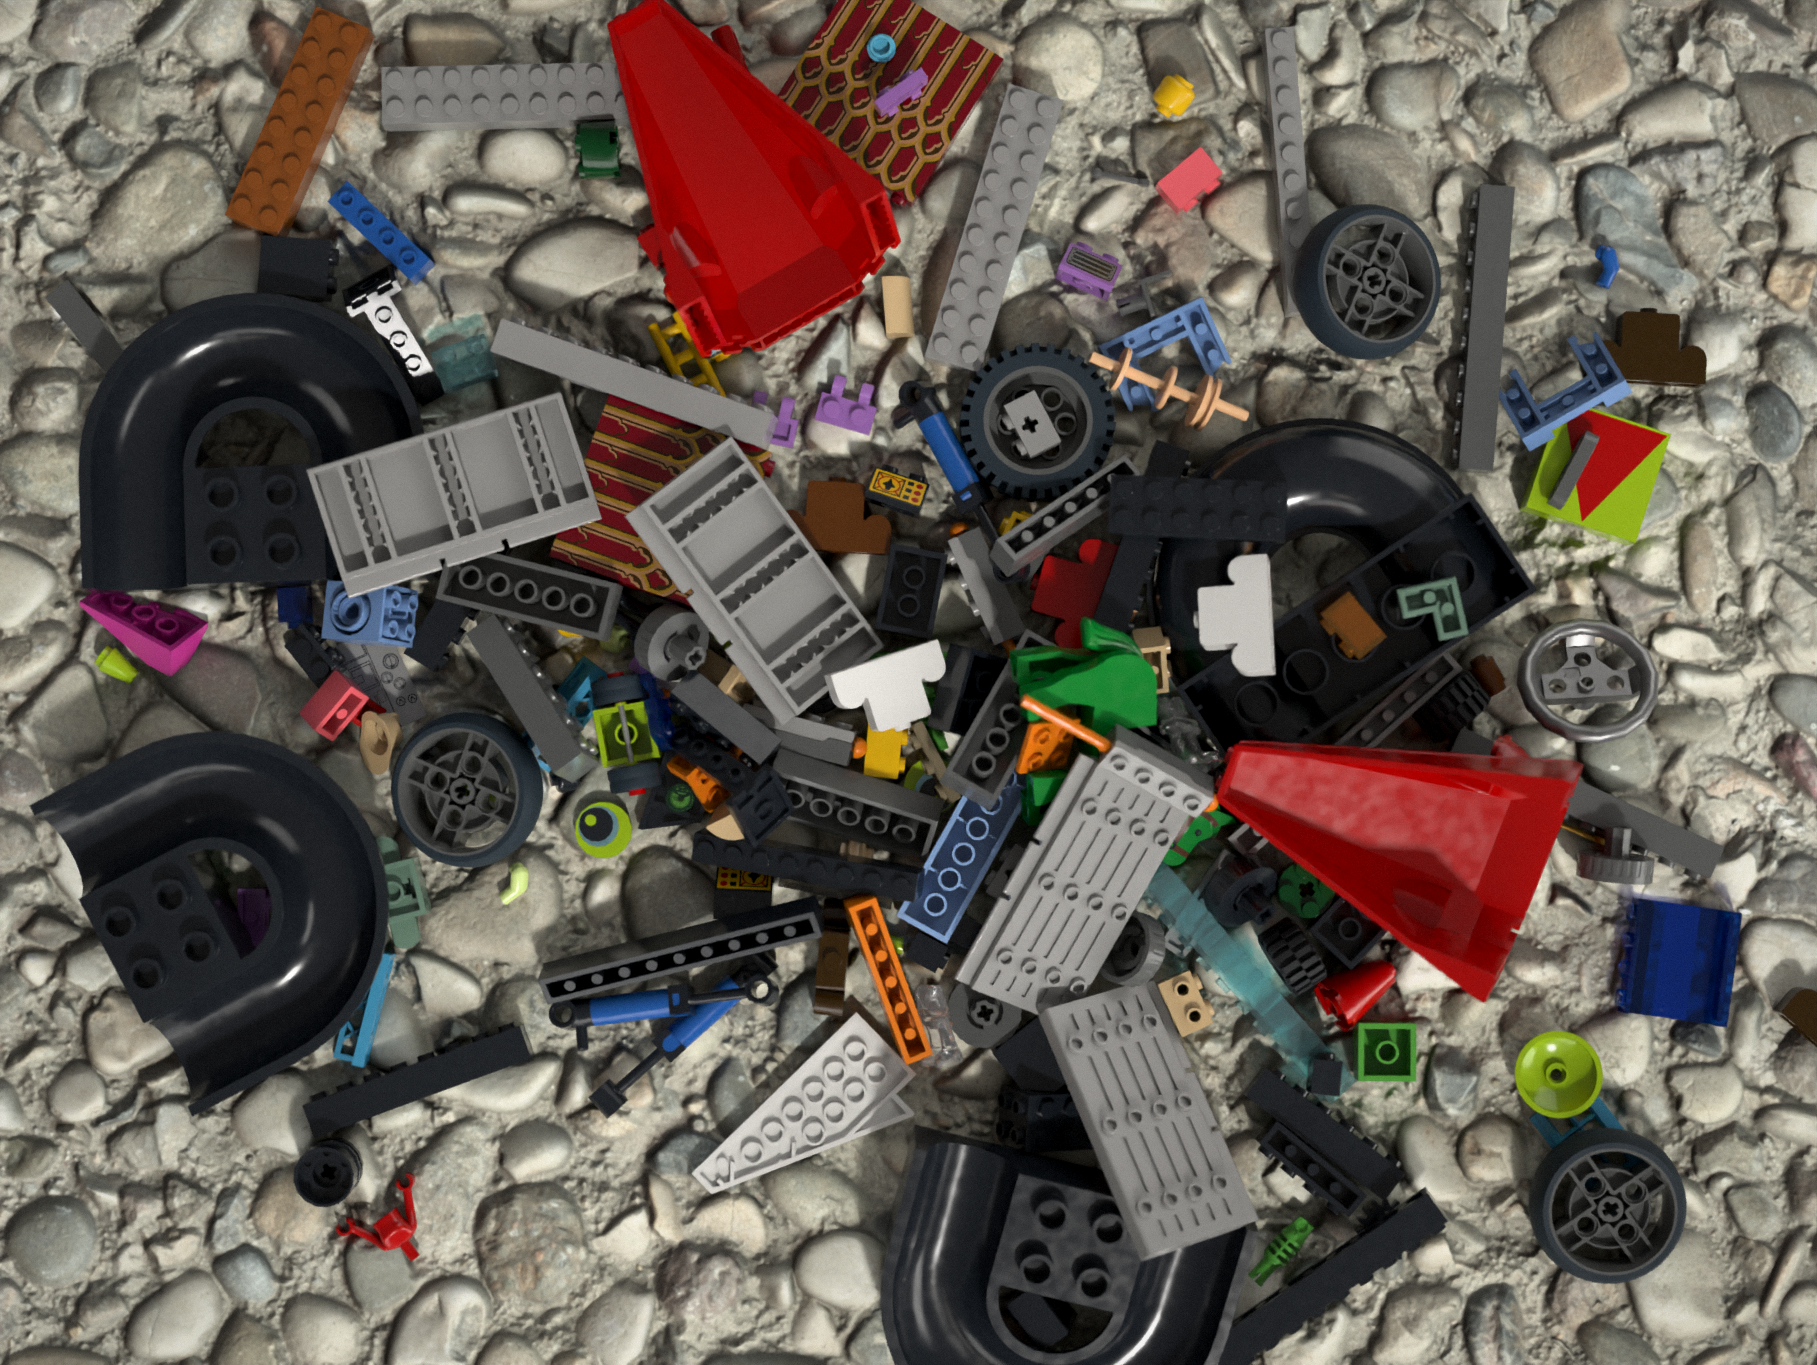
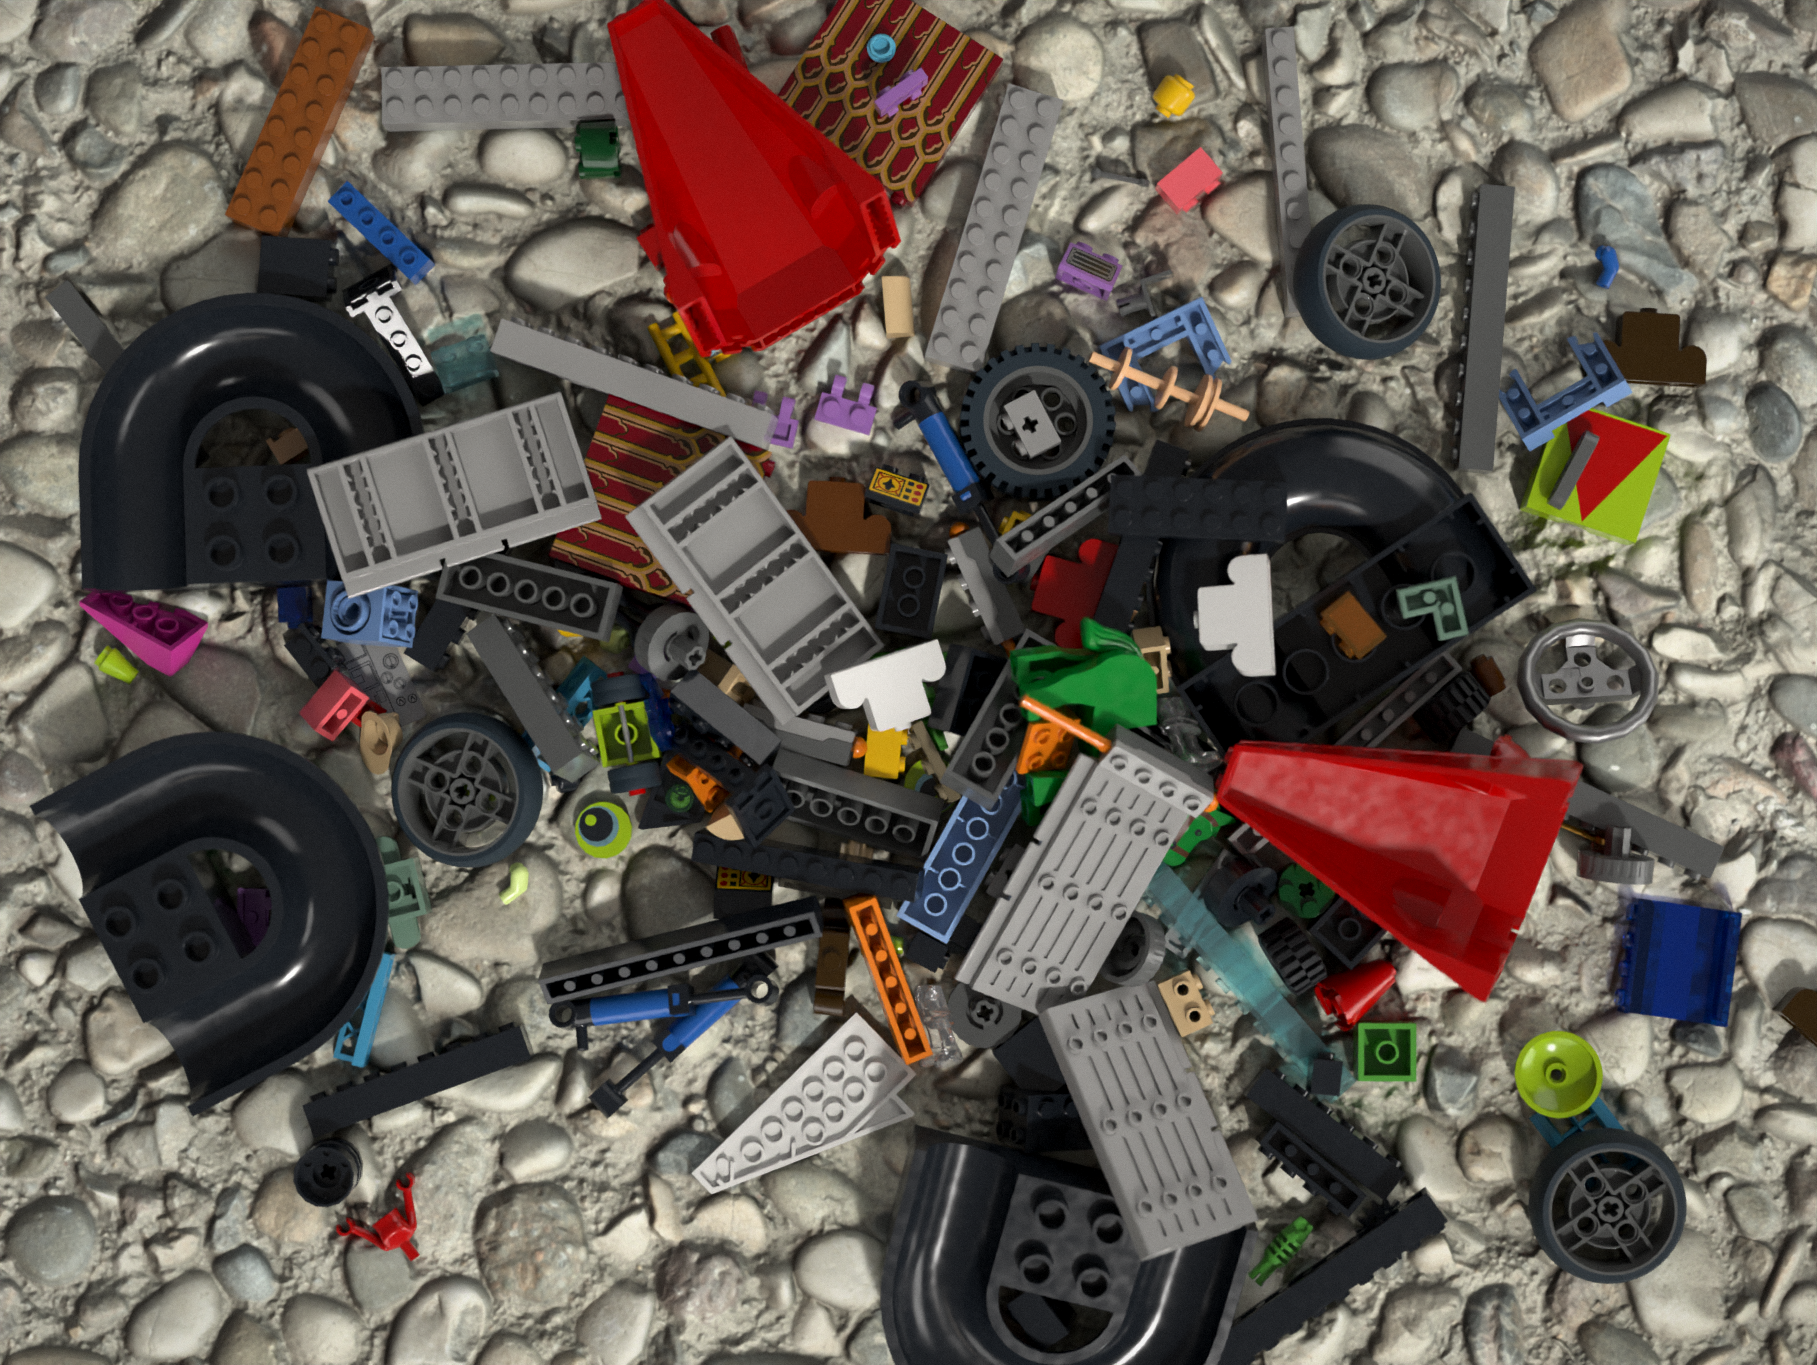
(290, 446): none -> light nougat brick

